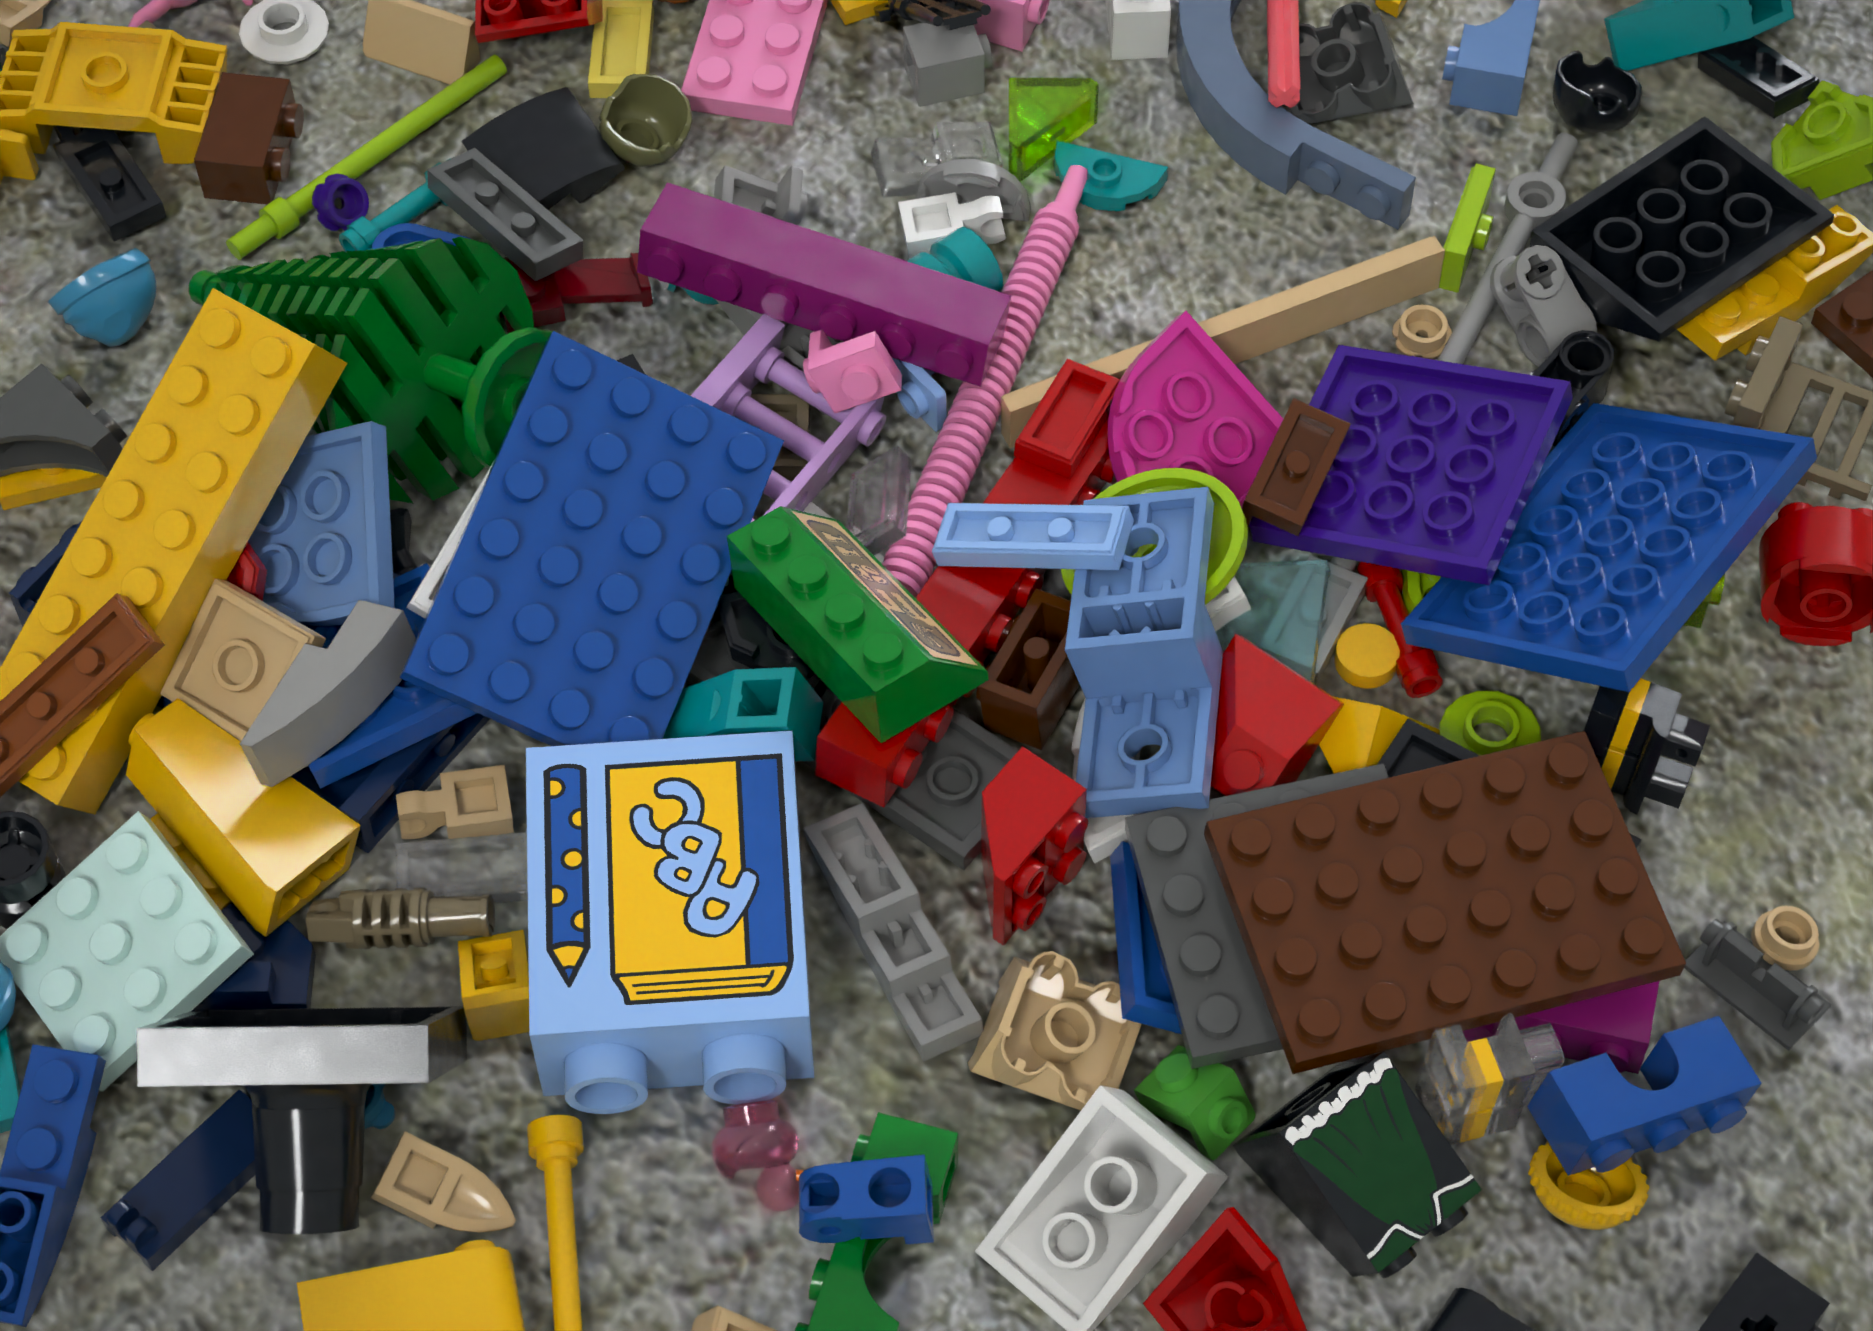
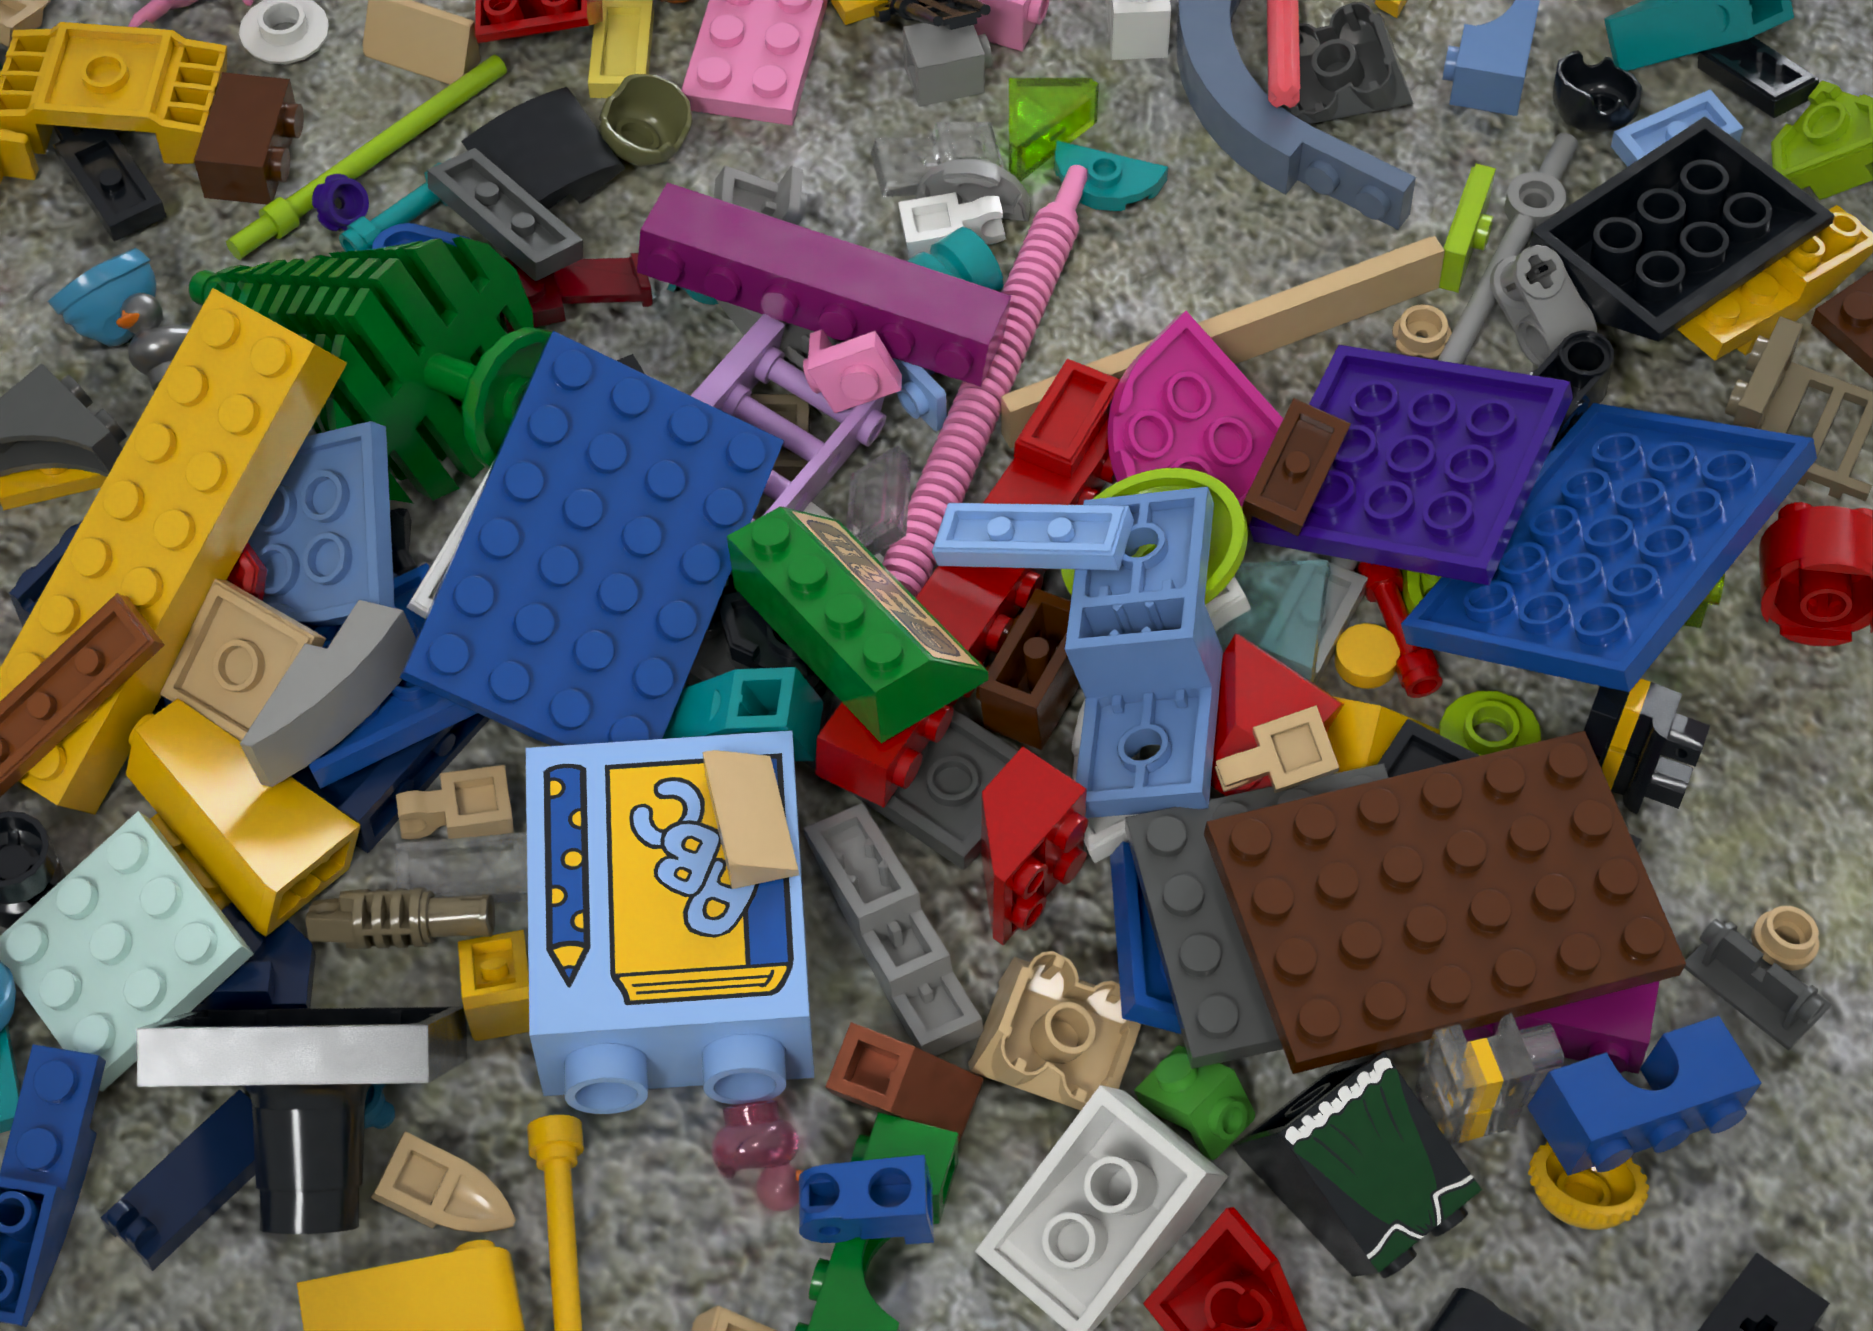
(152, 346): none -> flat silver animal
(749, 817): none -> tan slope
(903, 1081): none -> copper slope
(1288, 751): none -> tan plate
(1652, 131): none -> light blue plate

